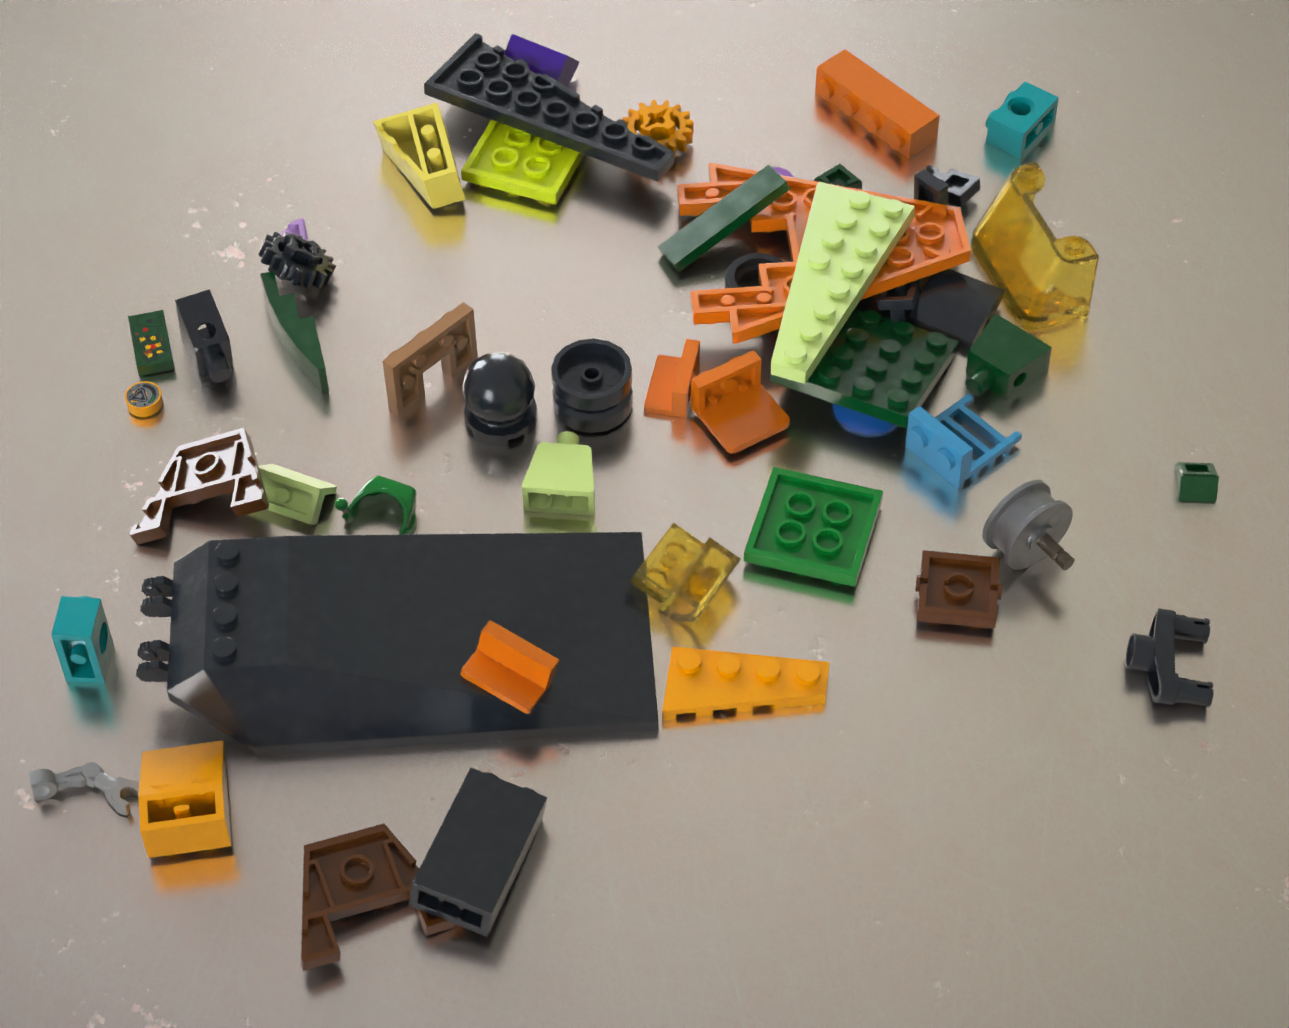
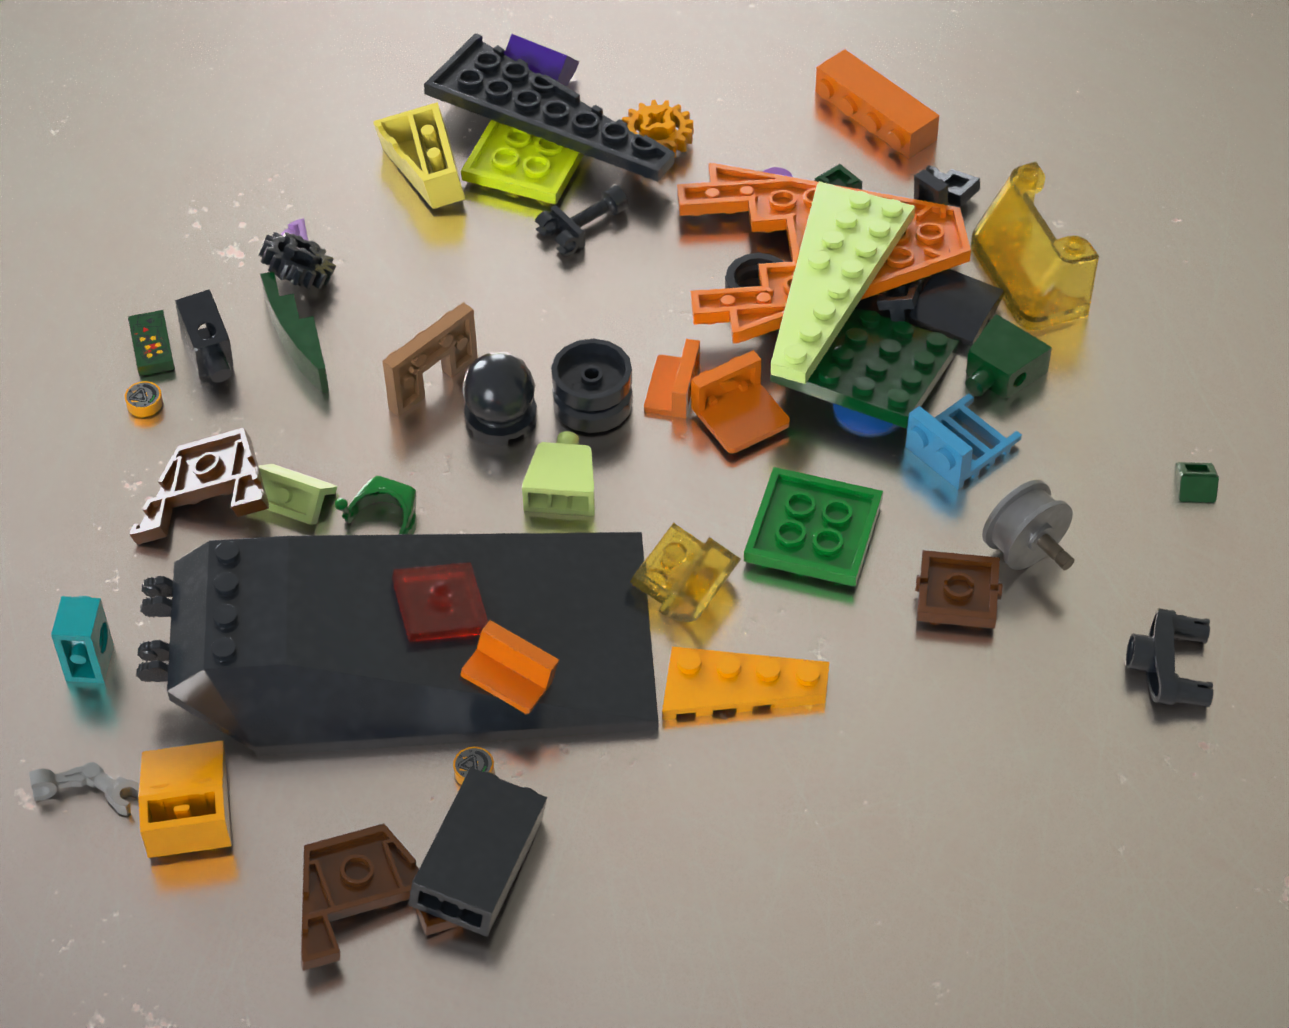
(439, 601): none -> clear red plate
(472, 757): none -> tile
(571, 234): none -> black bar
(723, 218): tile -> none
(1021, 119): teal brick -> none

